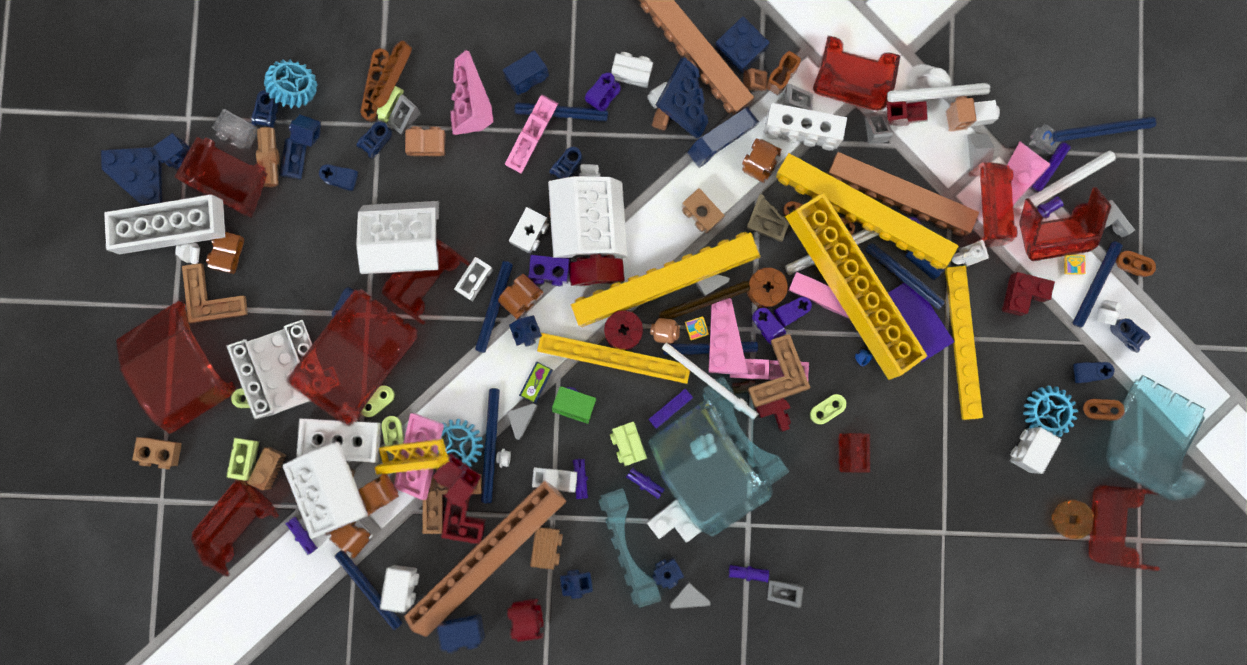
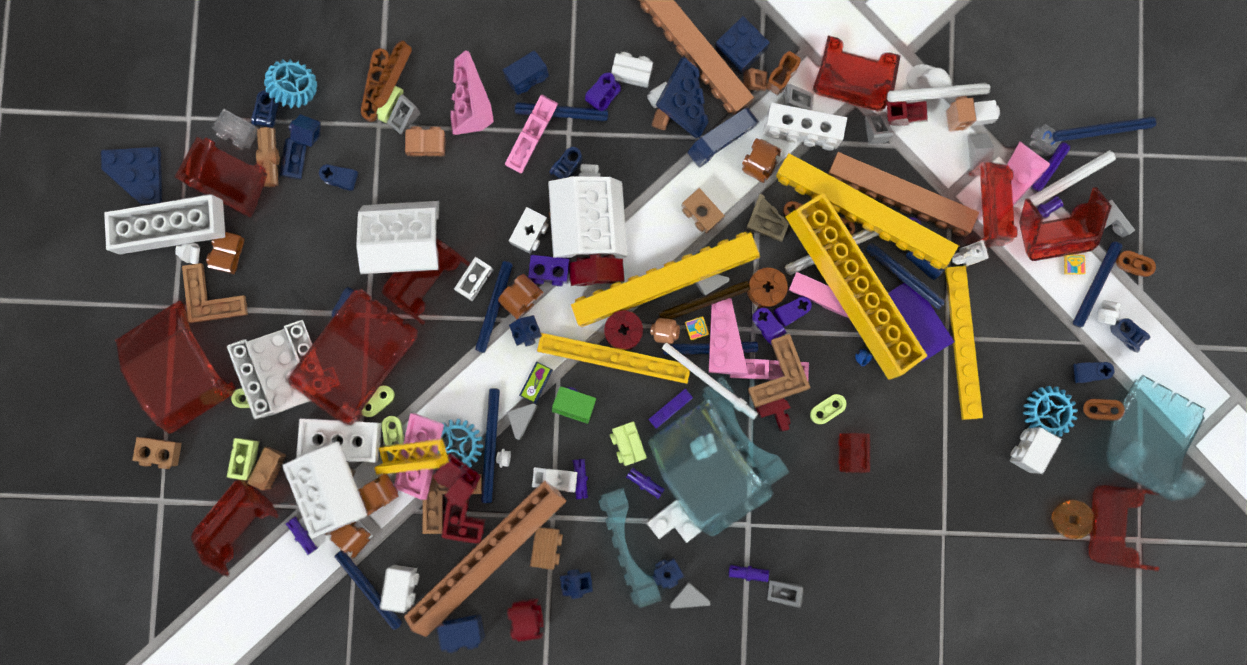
(172, 151): dark blue brick -> none
(375, 141): dark blue piece -> none
(742, 387): dark brown pin -> none
(1023, 289): dark red brick -> none

